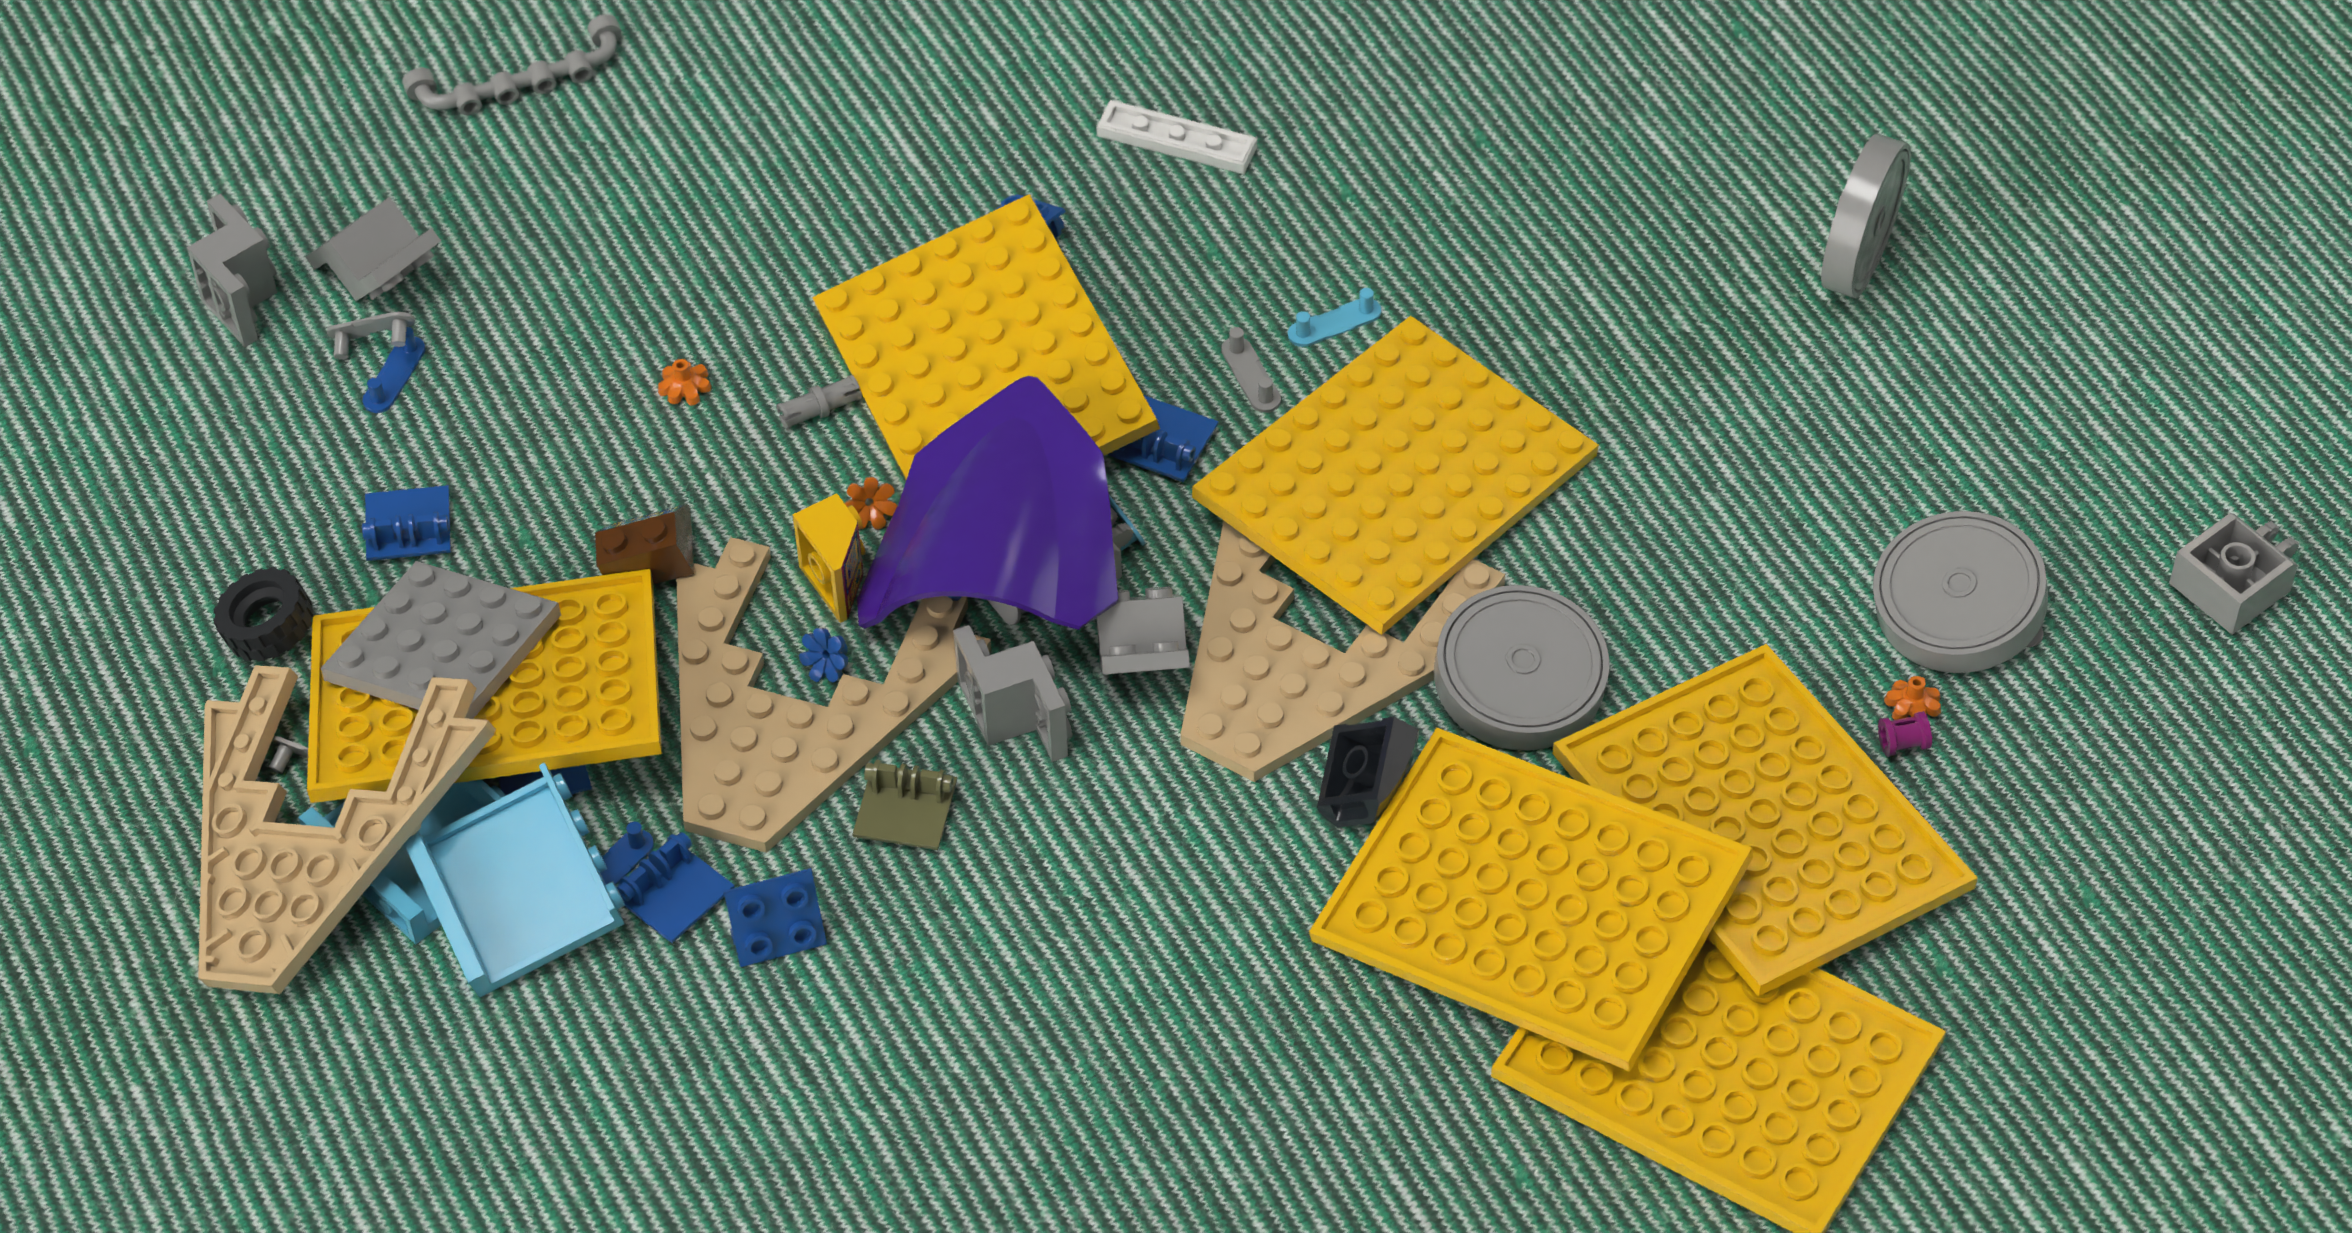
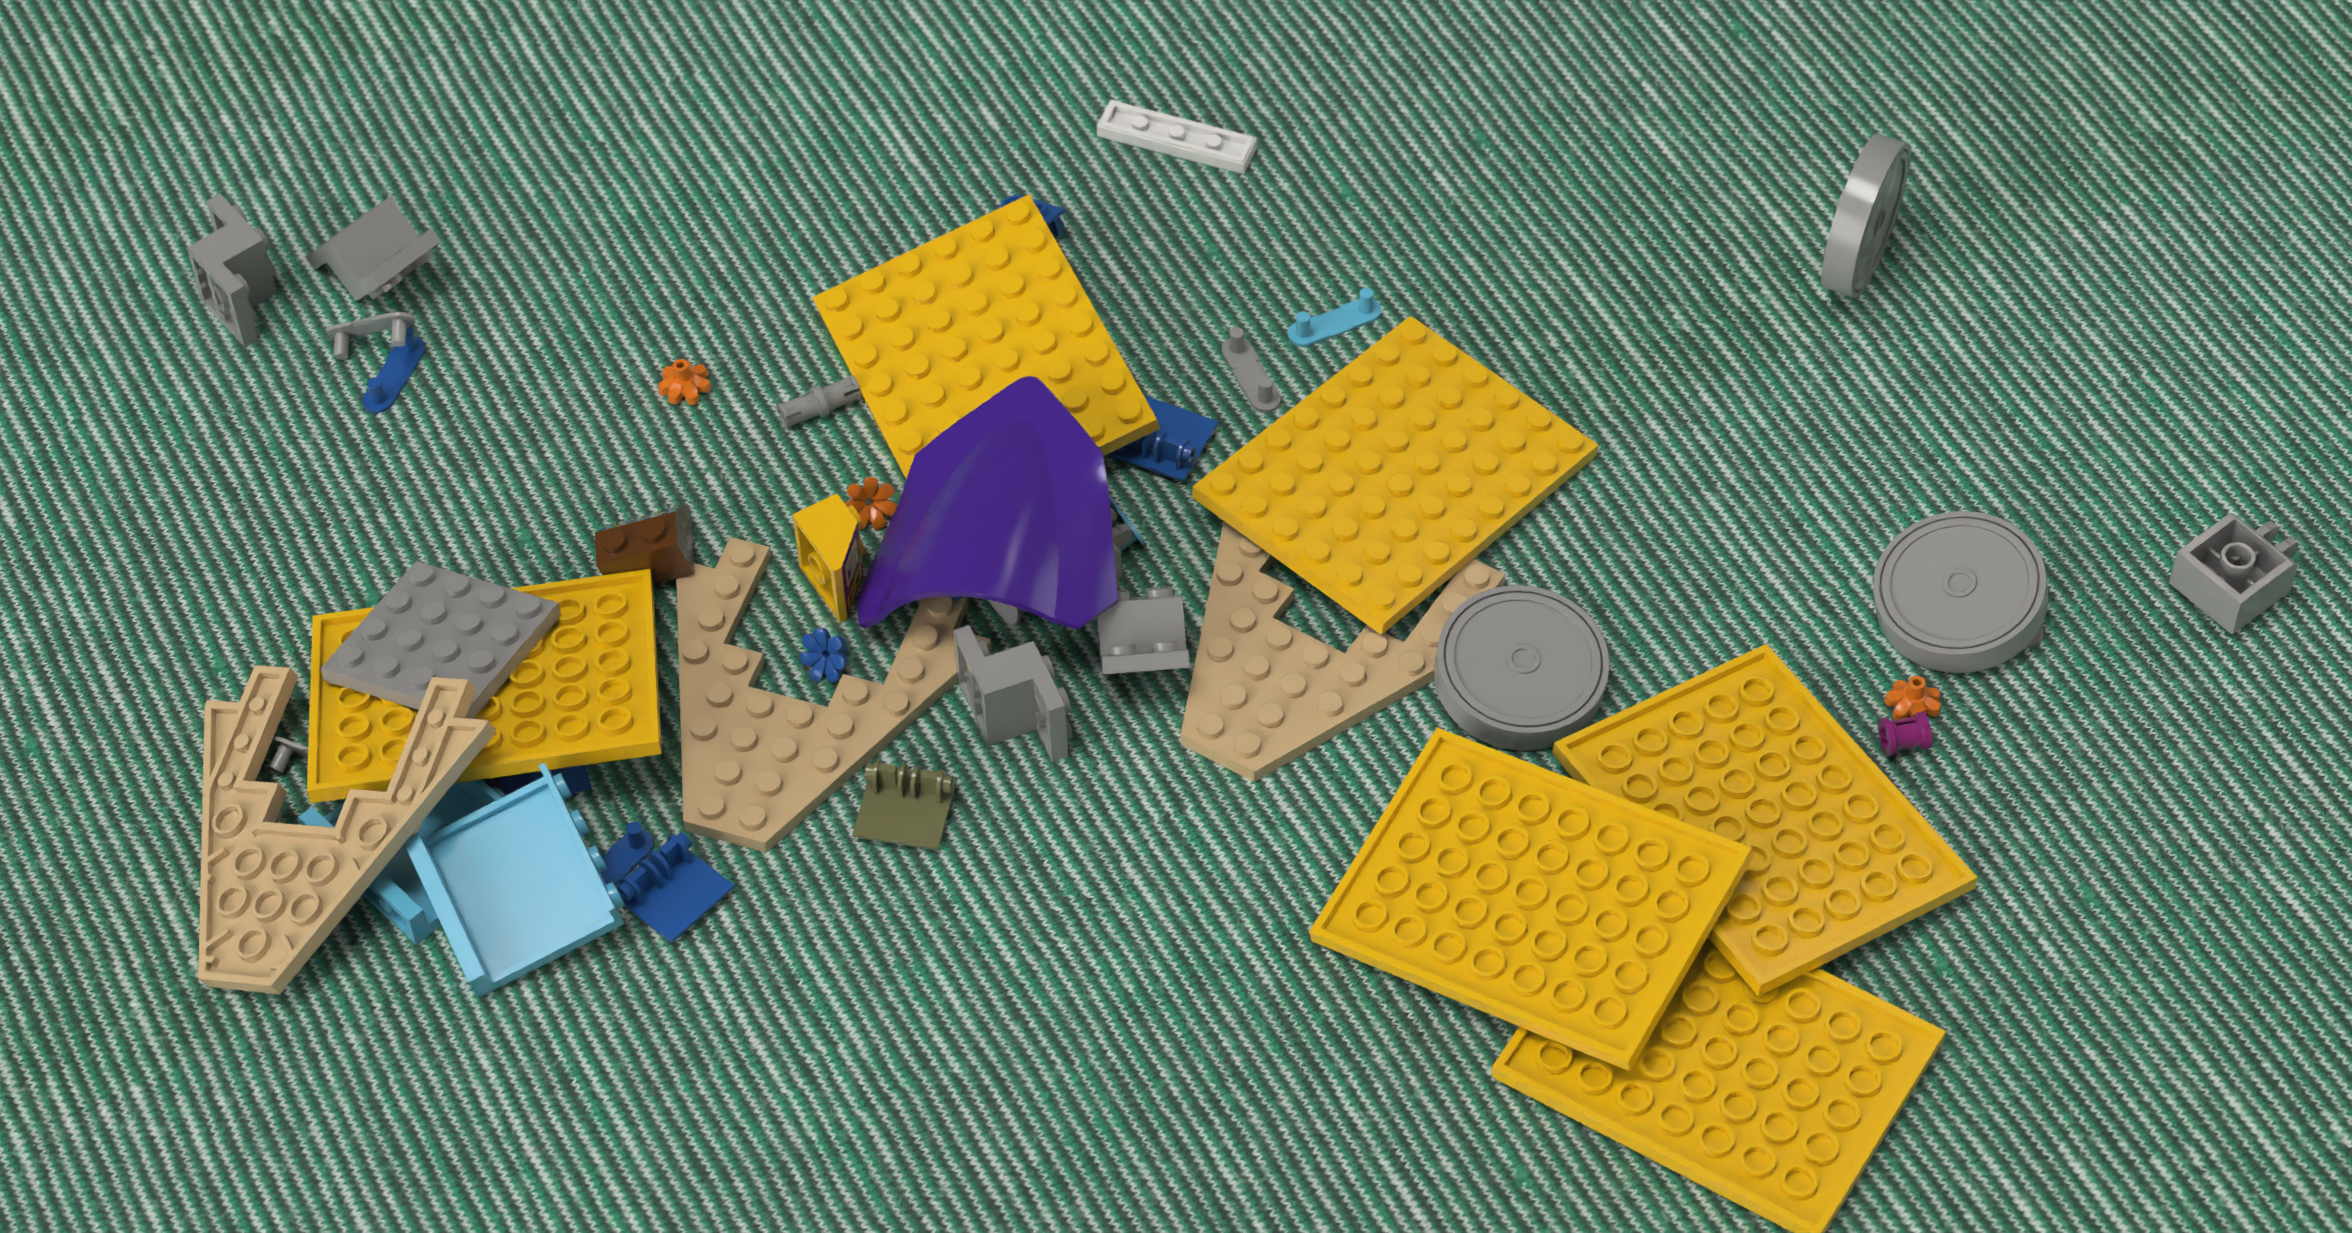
(277, 633): black tyre -> none
(407, 523): blue hinge -> none
(603, 31): light grey bar -> none
(775, 917): blue hinge -> none
(1365, 769): black slope -> none

